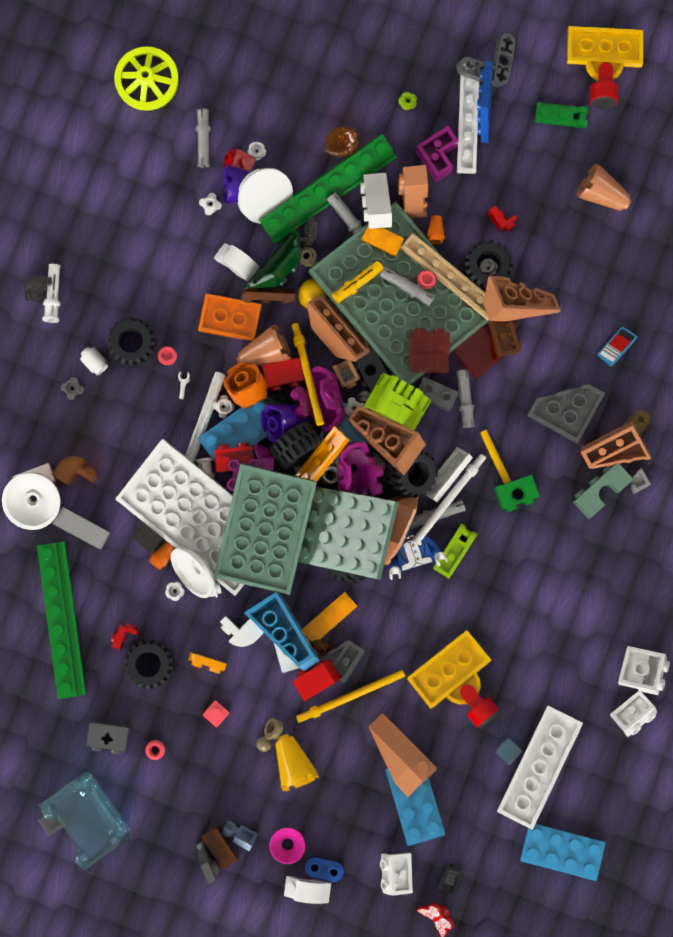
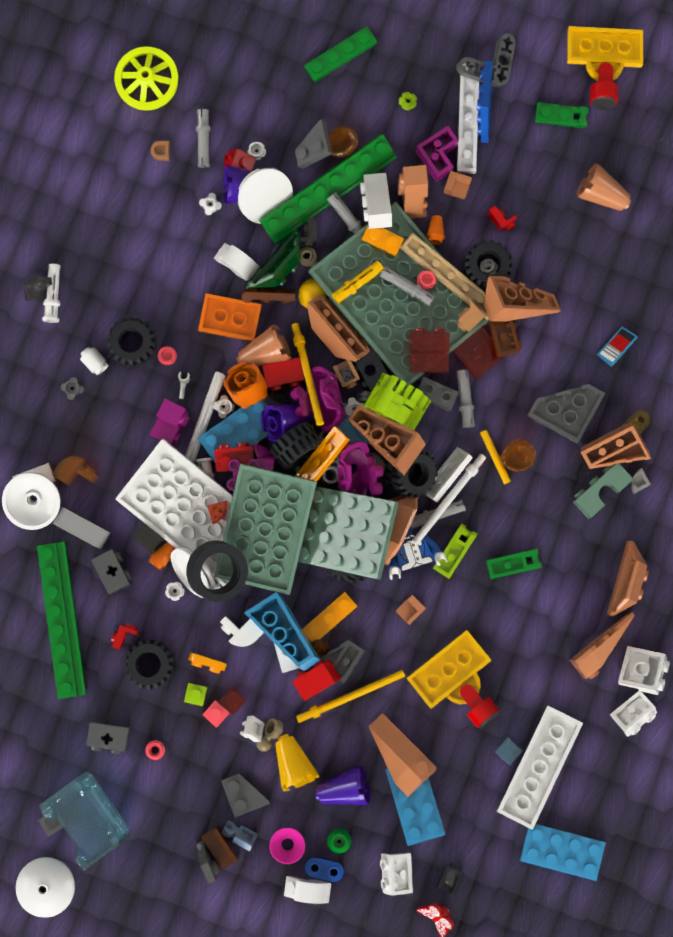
(54, 877): none -> white dish
(102, 565): none -> dark grey brick
(161, 150): none -> medium nougat tile
(169, 422): none -> magenta brick
(195, 694): none -> lime plate
(218, 511): none -> clear red tile
(232, 701): none -> clear red plate
(238, 578): none -> black tyre
(242, 795): none -> dark grey wing
(253, 728): none -> white tile
(314, 146): none -> dark grey wing
(334, 836): none -> green plate
(340, 54): none -> green plate
(345, 789): none -> dark purple cone
(410, 609): none -> nougat panel
(457, 185): none -> nougat panel
(471, 316): none -> medium nougat window
(513, 564): none -> green plate
(518, 455): none -> clear orange hair
(527, 488): green brick -> none
(595, 654): none -> nougat wedge
(629, 580): none -> nougat wedge

